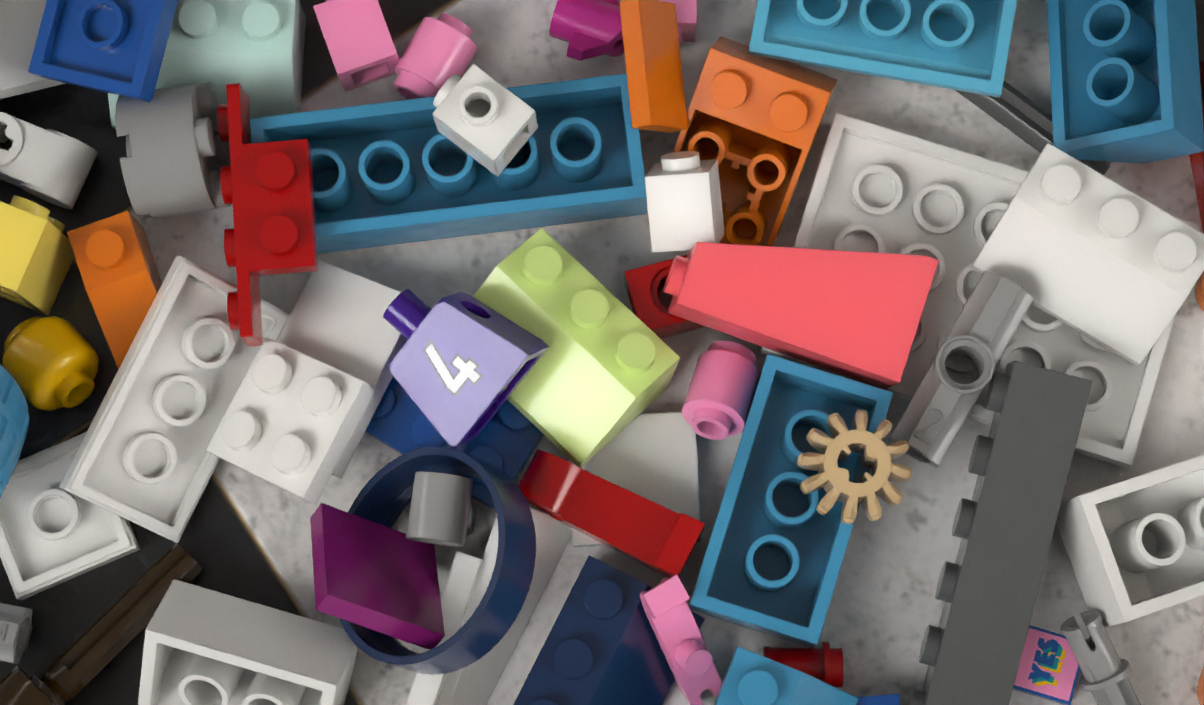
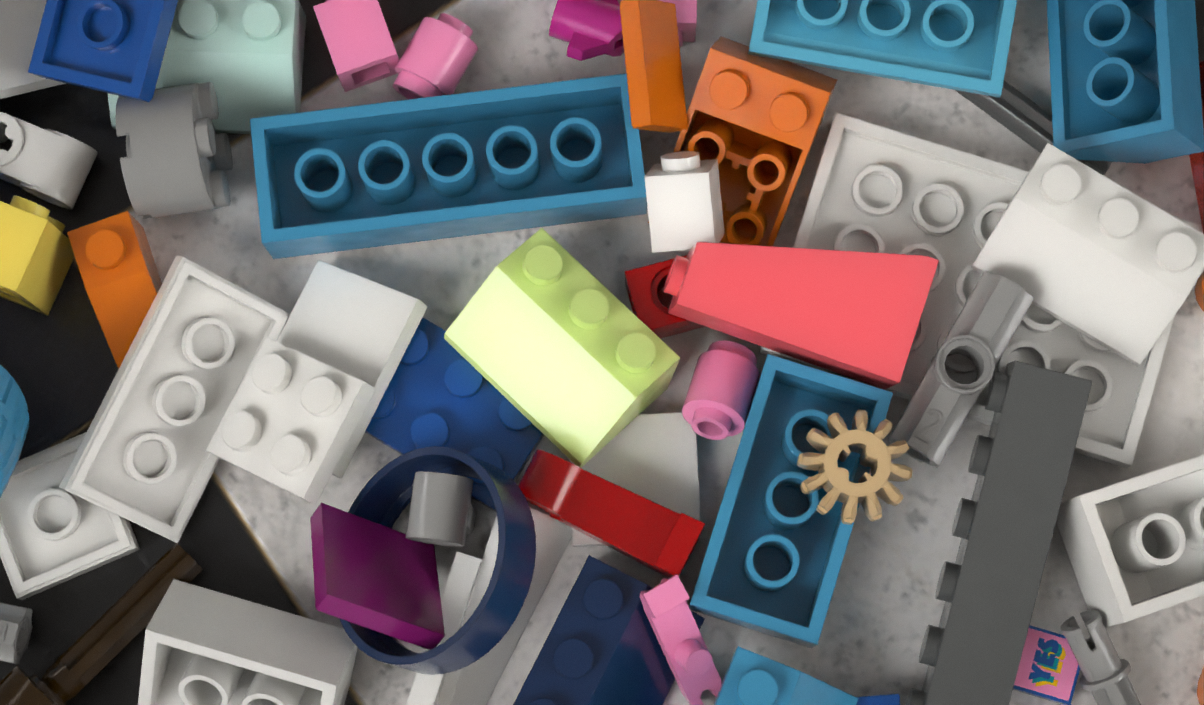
(50, 362): yellow head -> none
(271, 211): red bracket -> none
(459, 360): torso -> none
(483, 118): white brick -> none
(820, 663): red pin -> none

